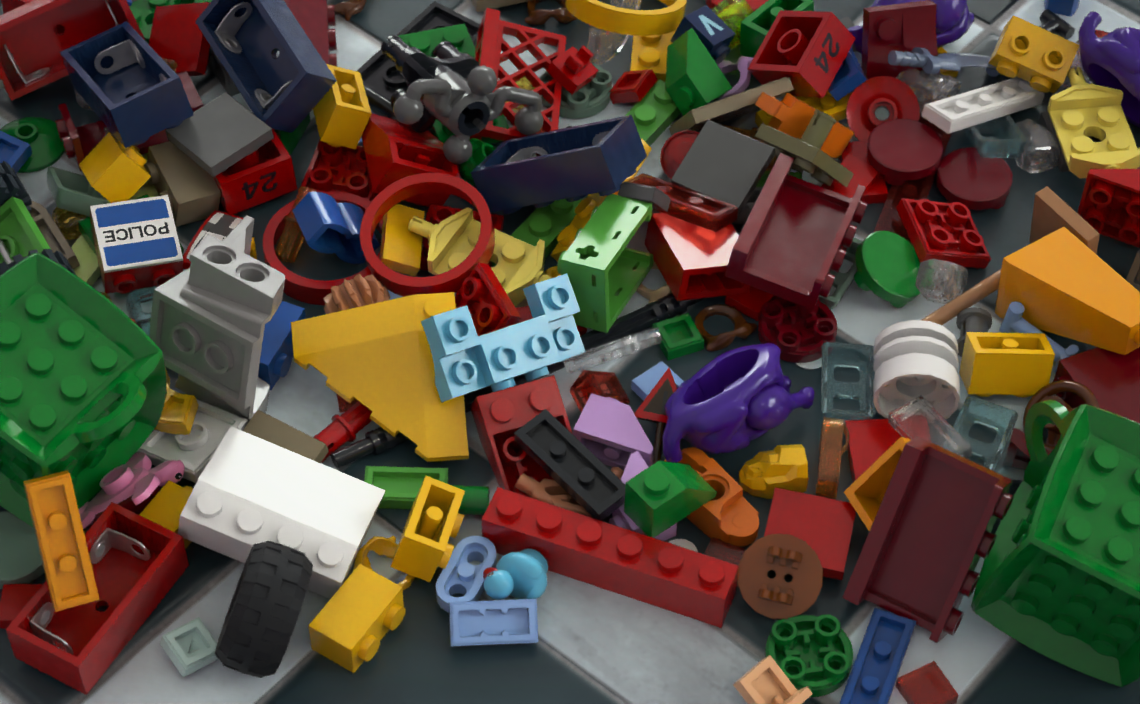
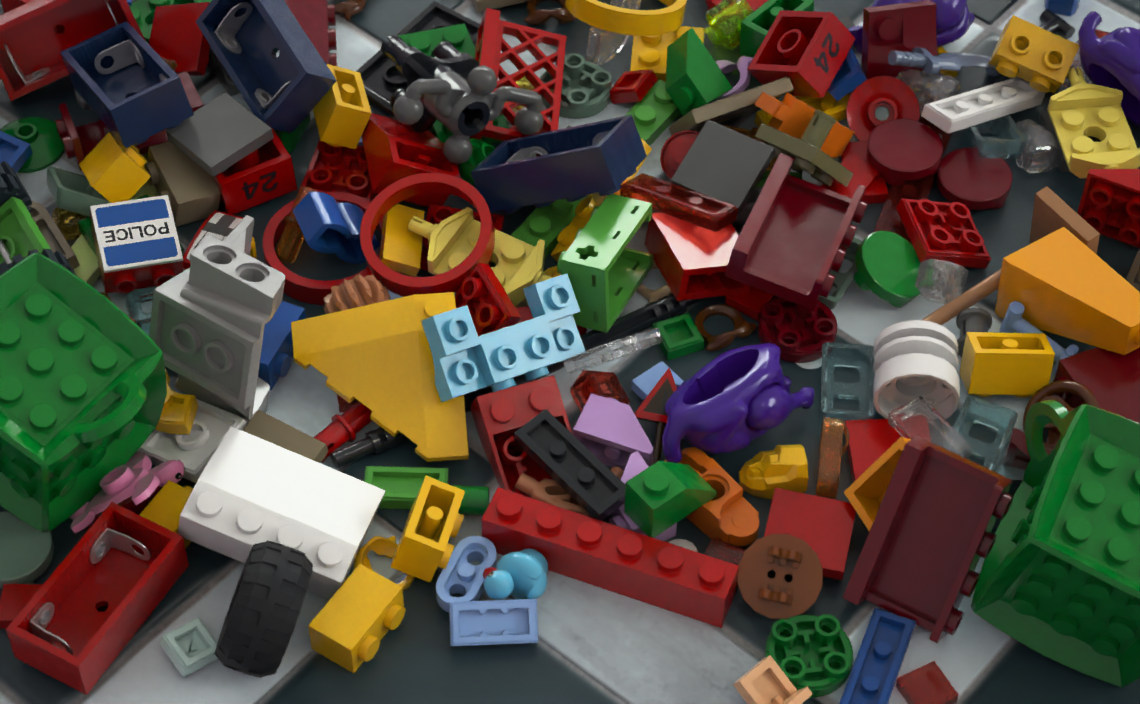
(61, 540): light orange tile -> none
(573, 68): red tile -> none
(646, 193): dark grey tile -> none
(711, 31): dark blue brick -> none

